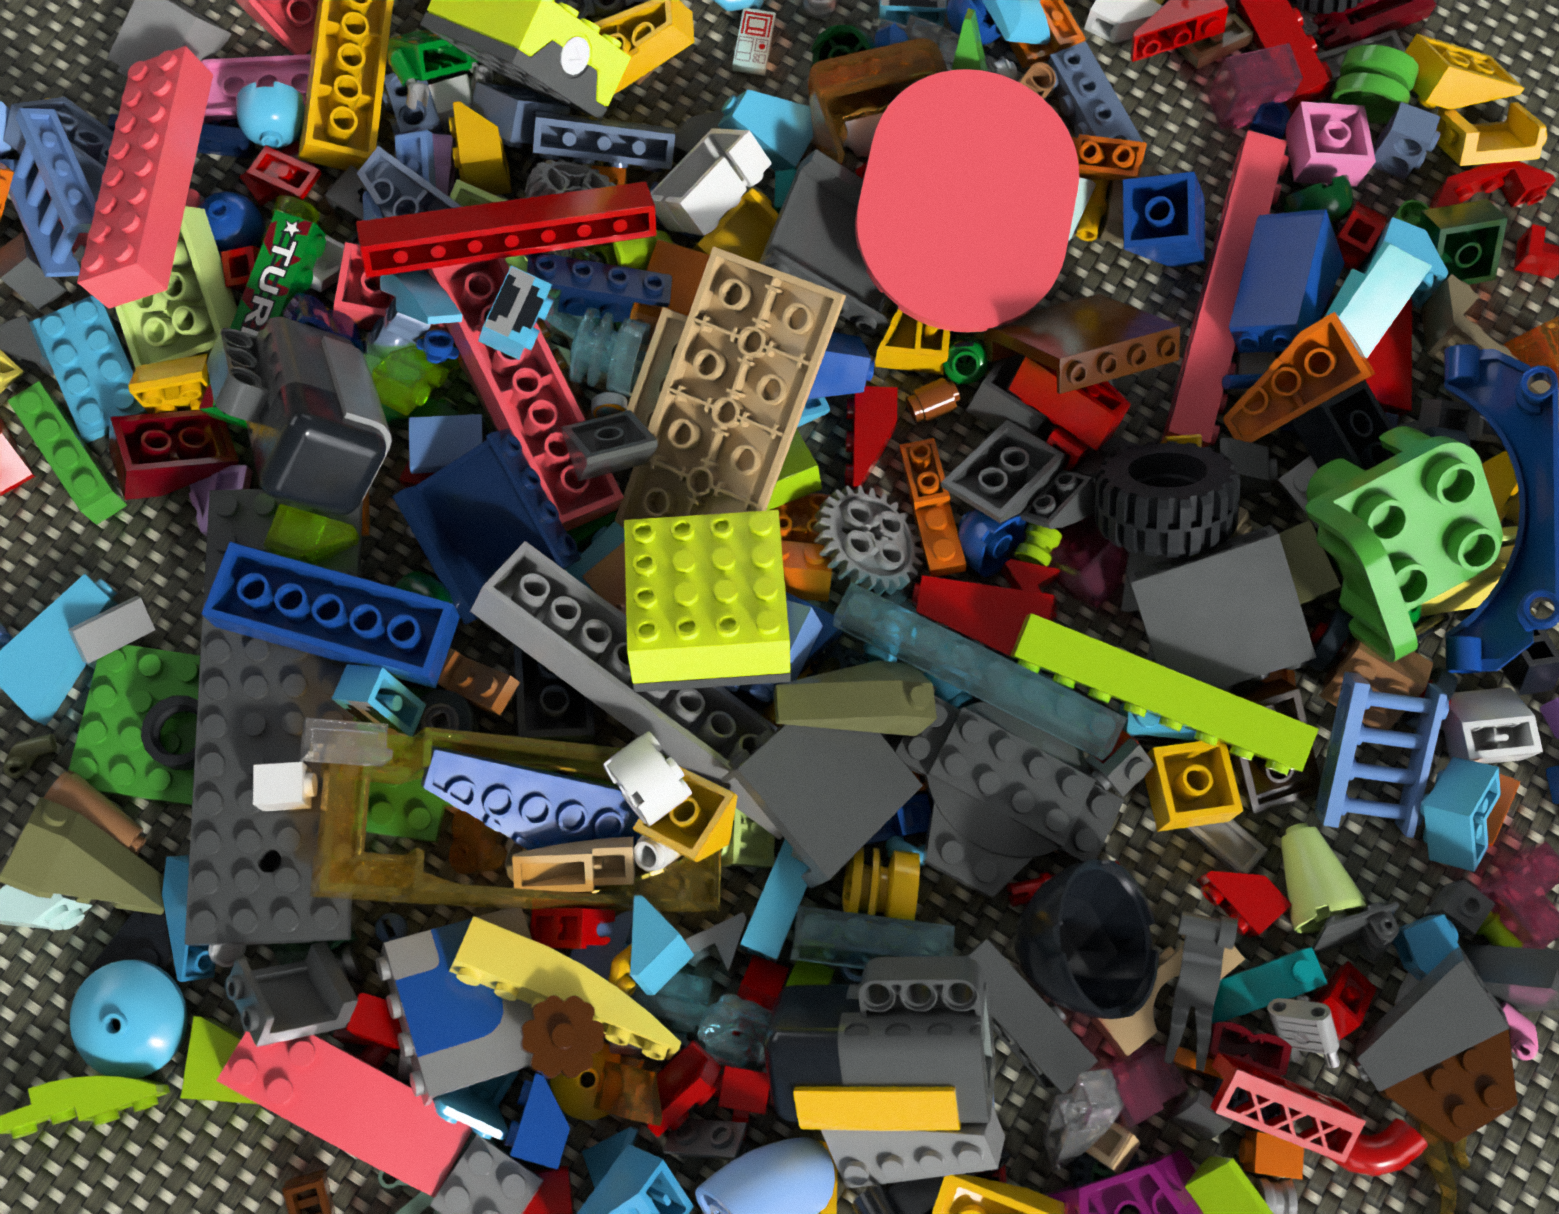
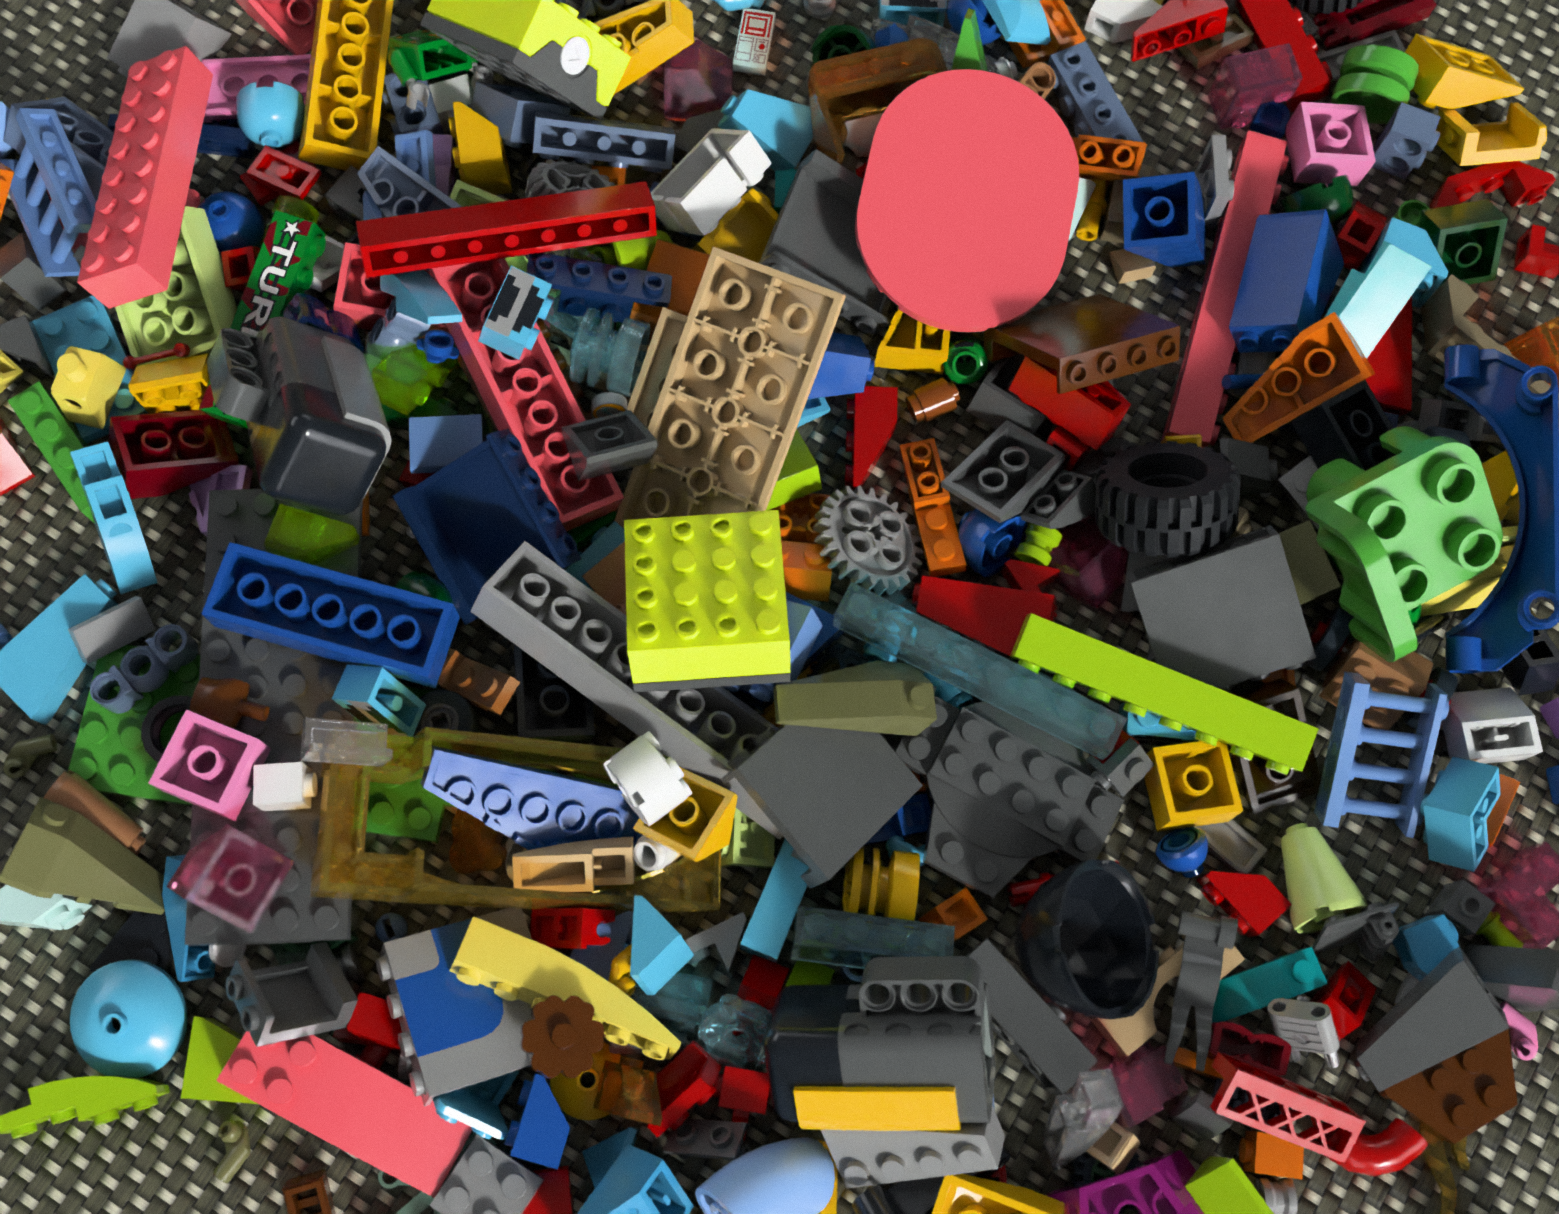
(86, 386): none -> light yellow torso
(114, 517): none -> medium azure slope
(128, 674): none -> sand blue piece
(179, 350): none -> red hinge
(209, 765): none -> bright pink brick
(226, 701): none -> reddish brown piece
(231, 876): none -> clear pink slope
(237, 1147): none -> olive arm
(696, 82): none -> clear pink slope
(957, 911): none -> orange bracket
(1131, 266): none -> tan slope
(1183, 851): none -> blue brick
(1214, 179): none -> light grey plate

